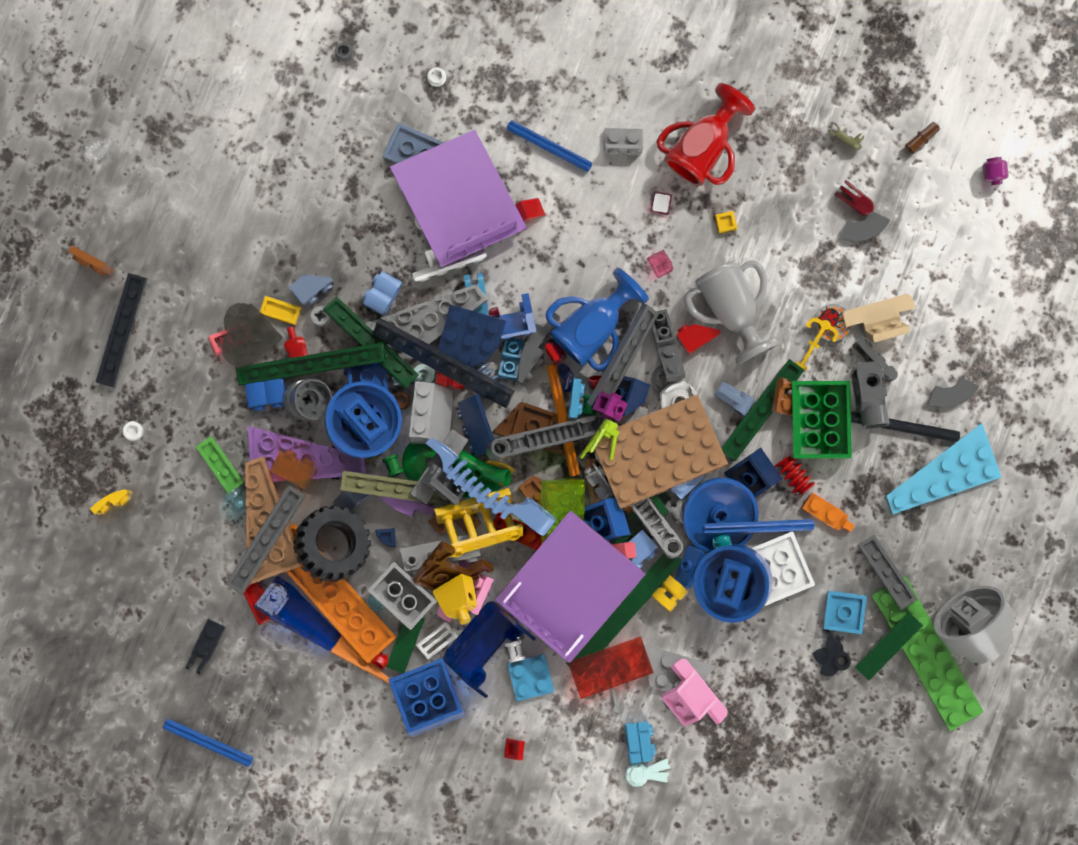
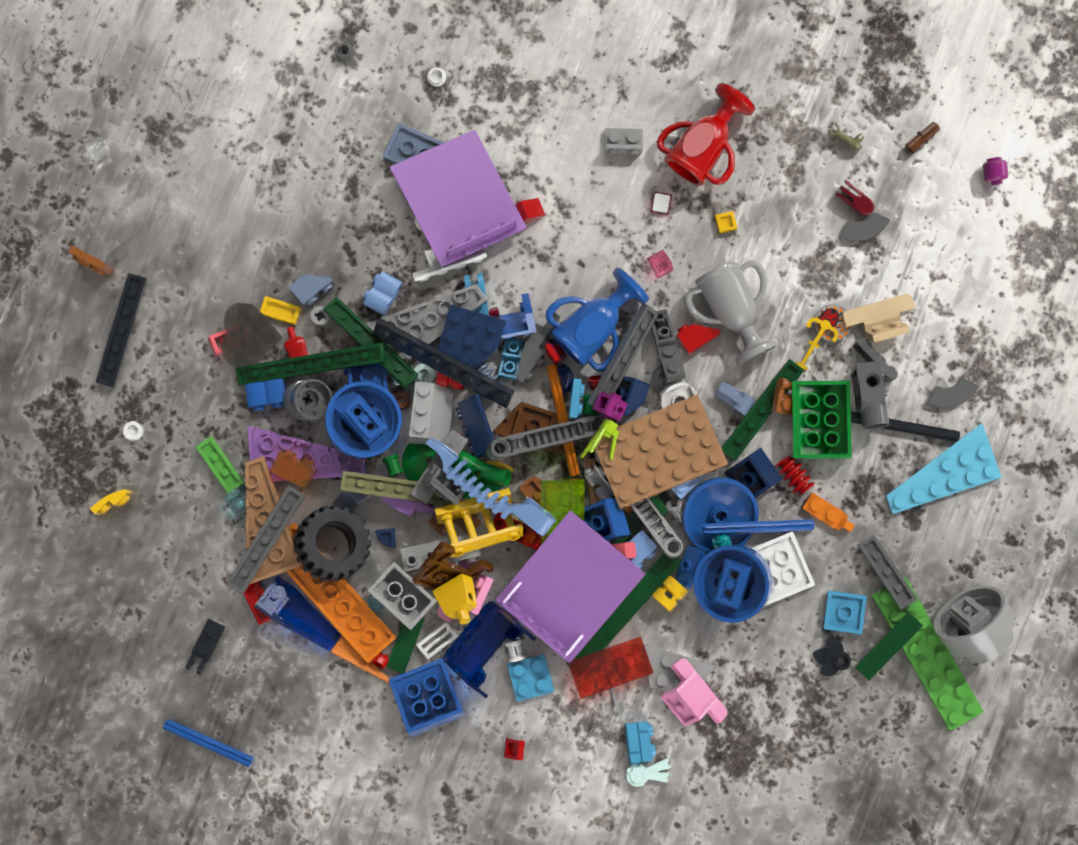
(549, 145): blue axle -> none

